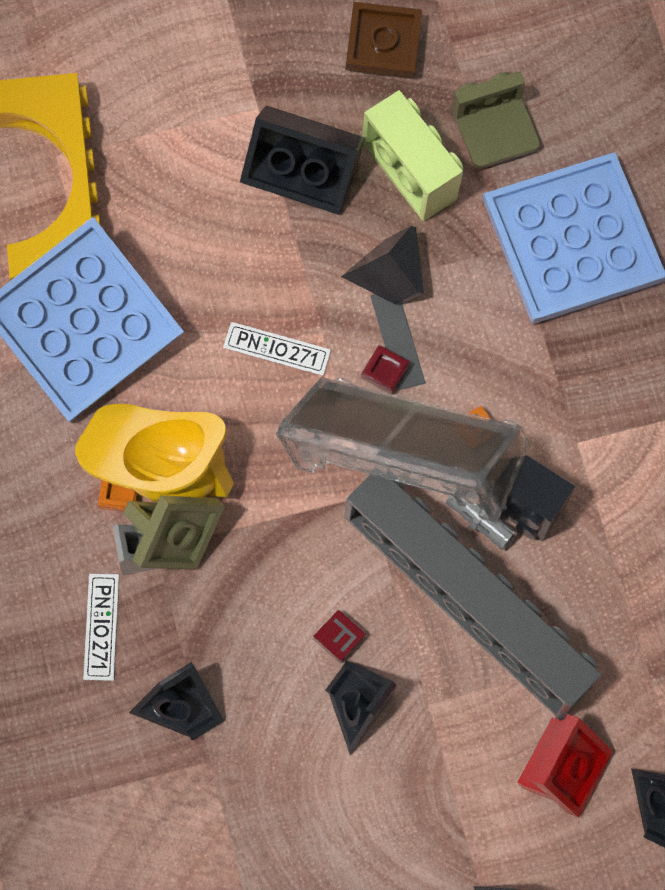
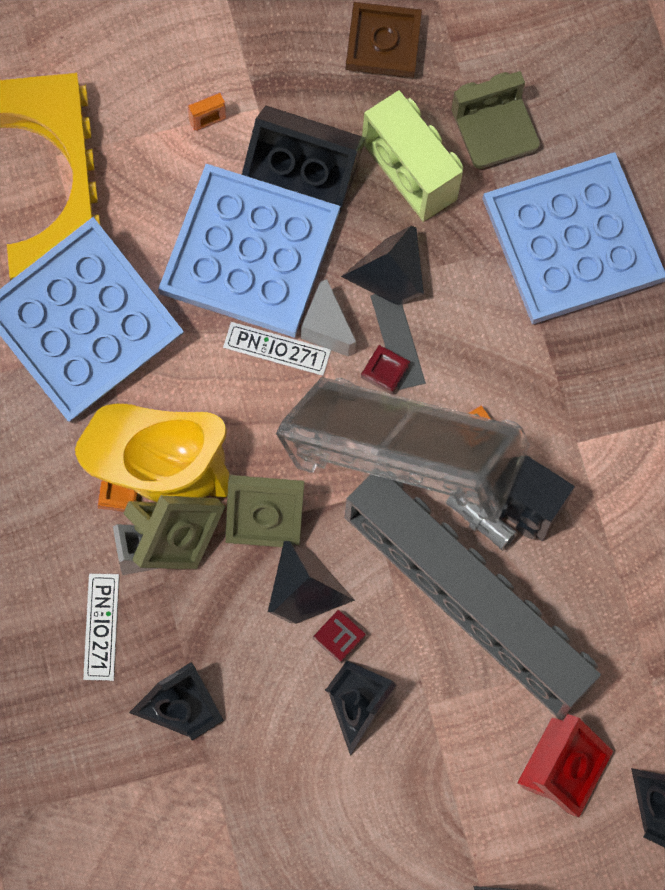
(207, 112): none -> orange tile
(249, 250): none -> light blue plate
(263, 511): none -> olive bracket
(304, 586): none -> black slope
(326, 323): none -> light grey slope

